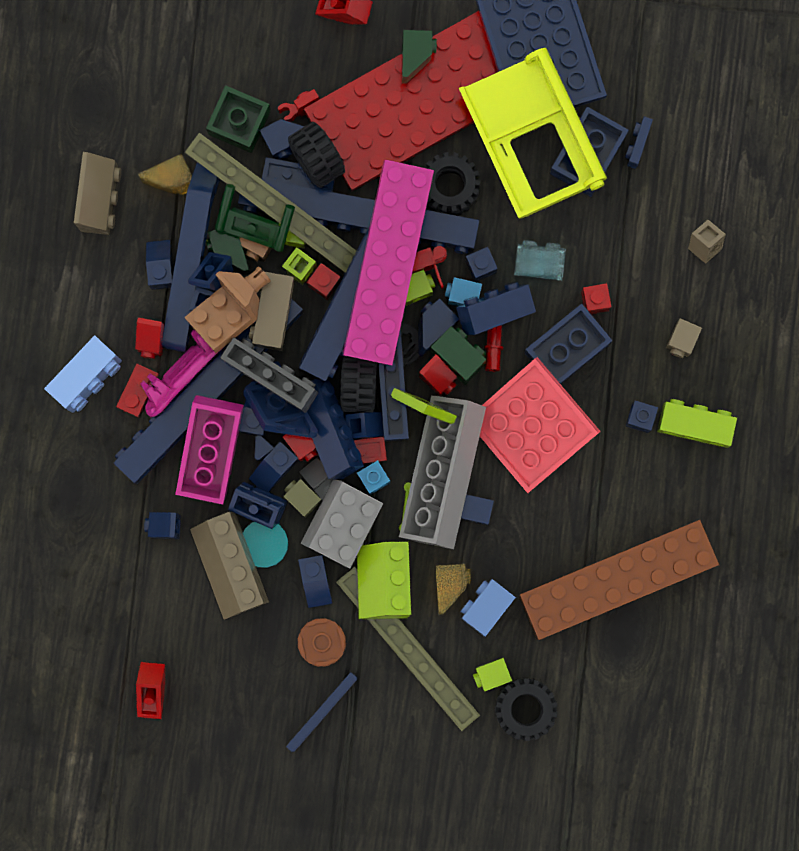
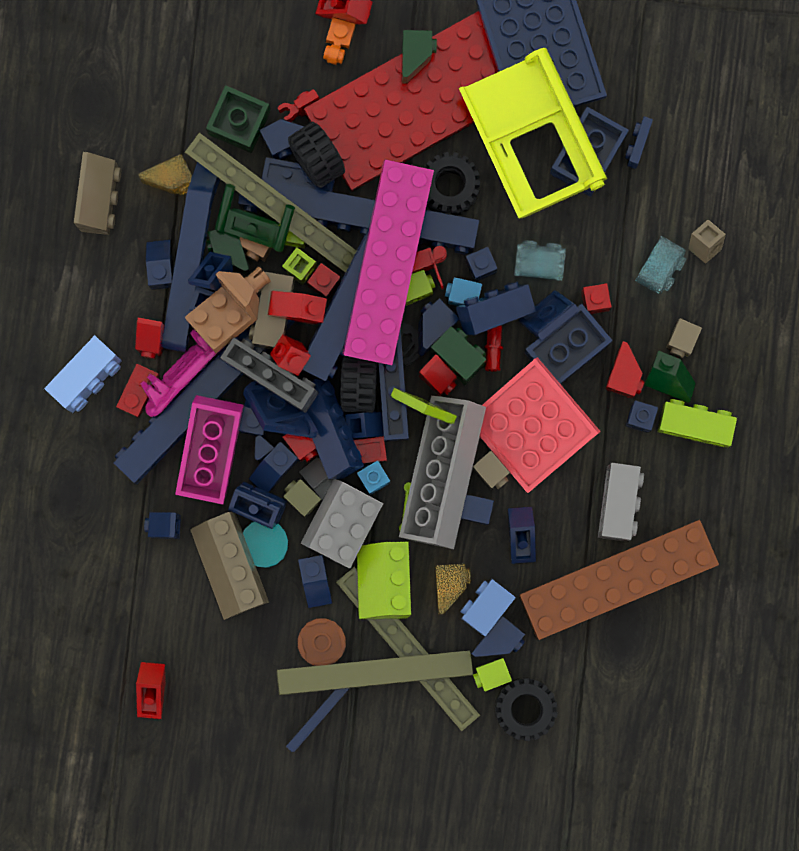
(290, 354): none -> red brick
(297, 307): none -> red slope
(339, 36): none -> orange plate
(374, 672): none -> olive tile
(491, 471): none -> dark tan brick
(500, 640): none -> dark blue slope
(521, 535): none -> dark blue slope
(549, 315): none -> dark blue tile
(620, 502): none -> light grey brick
(625, 374): none -> red slope
(661, 265): none -> clear light blue brick
(670, 377): none -> dark green slope

